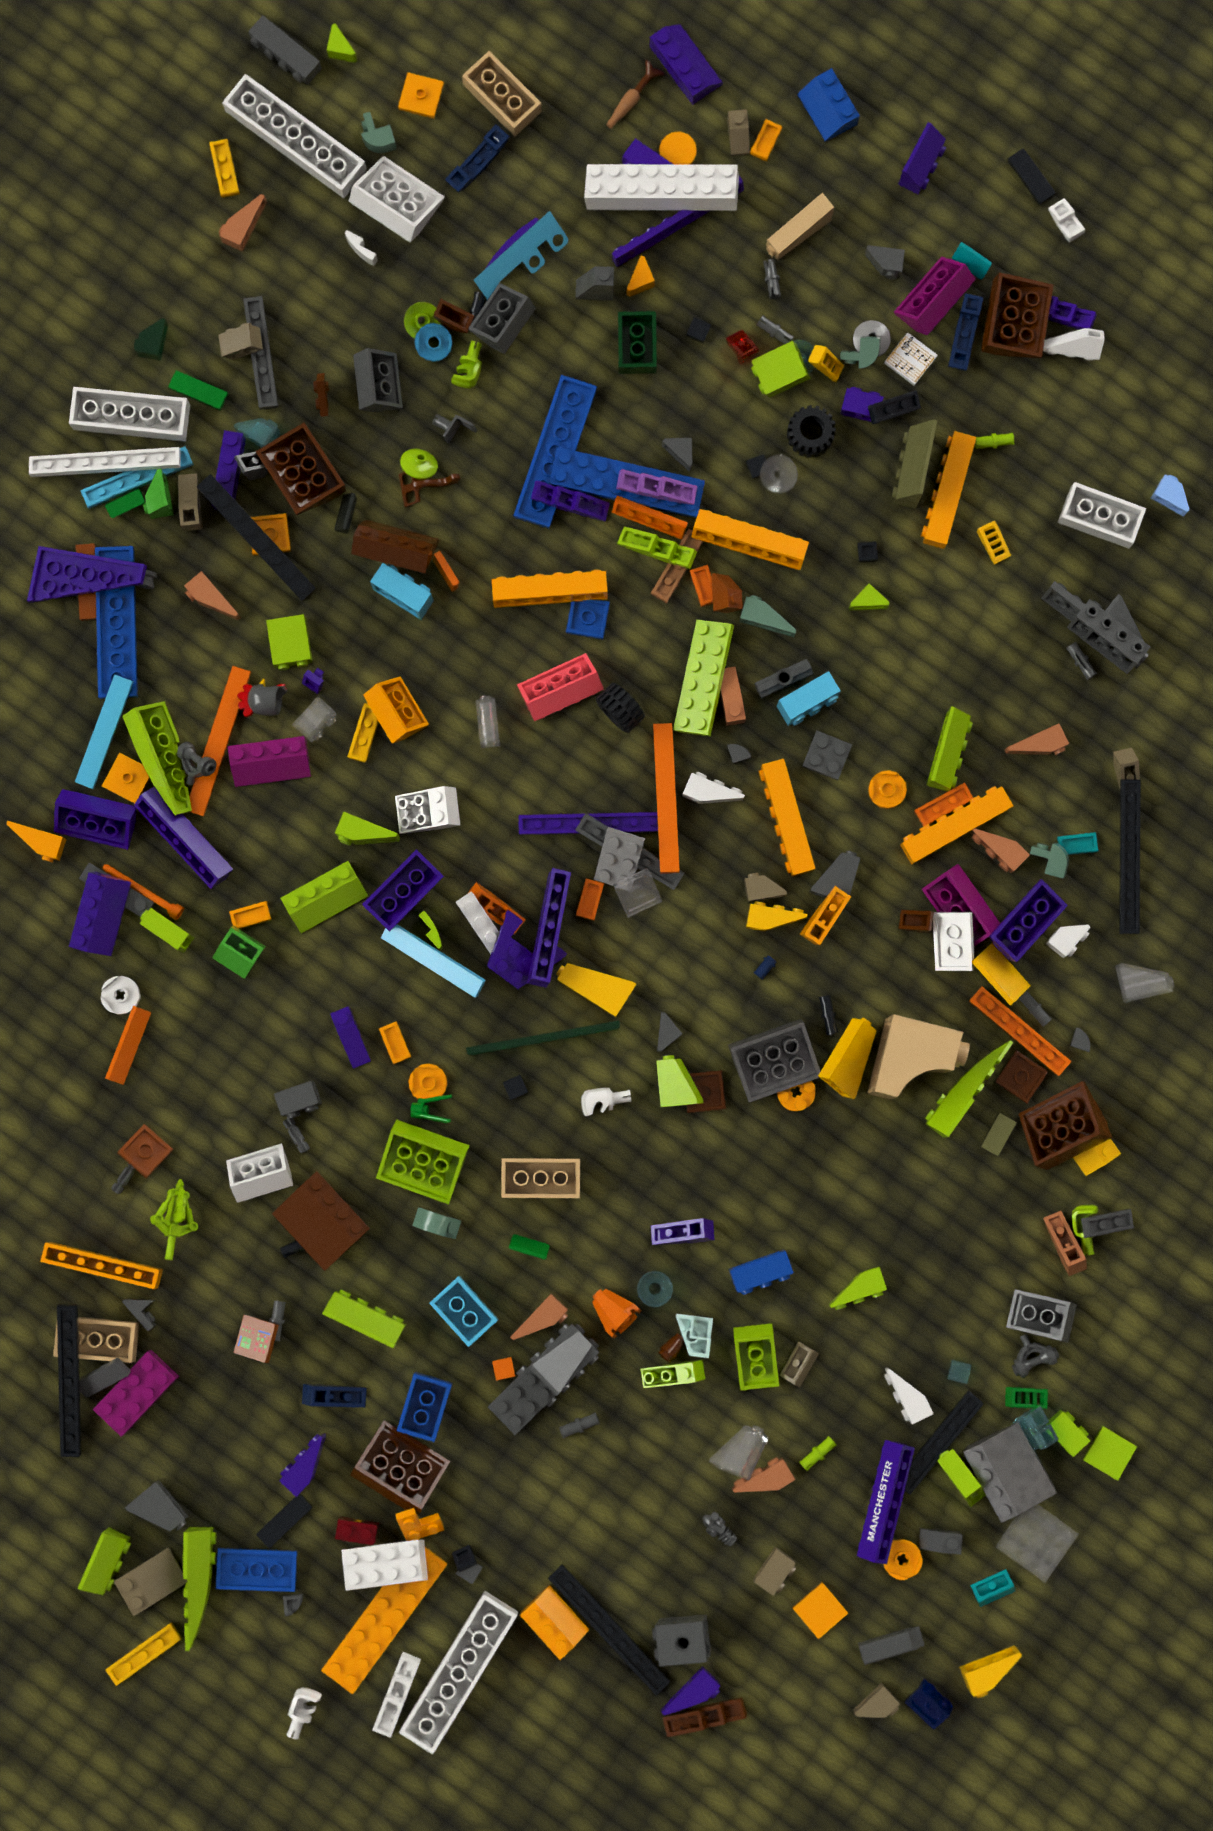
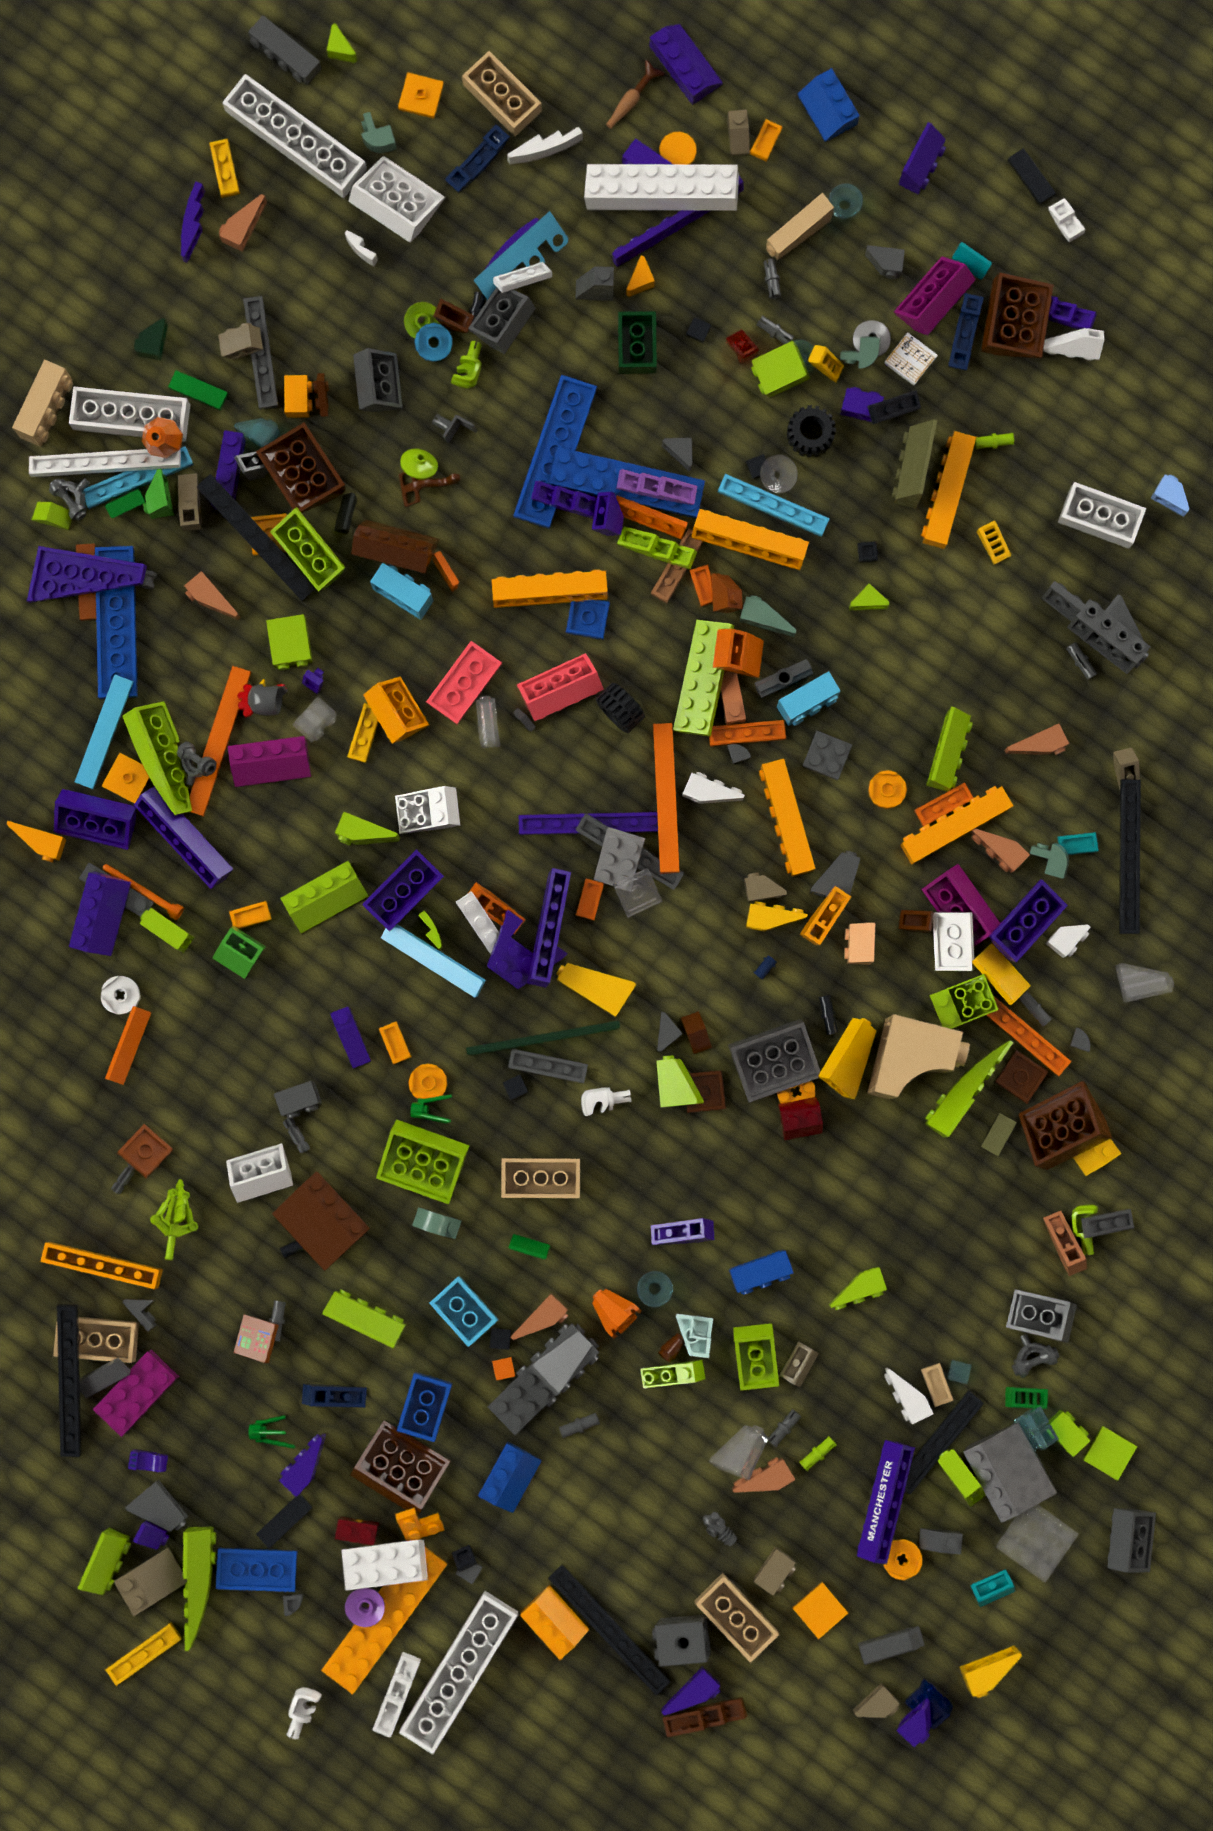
(43, 403): none -> tan brick
(52, 515): none -> lime slope
(60, 488): none -> dark grey piece
(147, 1461): none -> dark purple leg
(151, 1535): none -> dark purple slope
(169, 437): none -> orange cone
(191, 227): none -> dark purple slope
(258, 1432): none -> green plant
(297, 396): none -> light orange brick
(308, 550): none -> lime slope
(364, 1616): none -> medium lavender dish
(464, 682): none -> coral plate
(500, 1338): none -> black tile
(509, 1477): none -> blue slope
(522, 277): none -> white tile
(524, 719): none -> dark grey tile
(538, 148): none -> white slope
(548, 1066): none -> dark grey plate
(607, 515): none -> dark purple slope
(696, 1032): none -> reddish brown slope
(736, 1617): none -> tan brick
(738, 652): none -> orange slope
(748, 733): none -> orange tile
(773, 505): none -> medium azure tile
(784, 1428): none -> dark grey pin
(801, 1118): none -> dark red slope
(849, 193): none -> clear light blue piece
(860, 943): none -> light nougat slope
(916, 1724): none -> dark purple slope
(937, 1384): none -> tan tile
(964, 1002): none -> lime slope
(1131, 1540): none -> dark grey slope

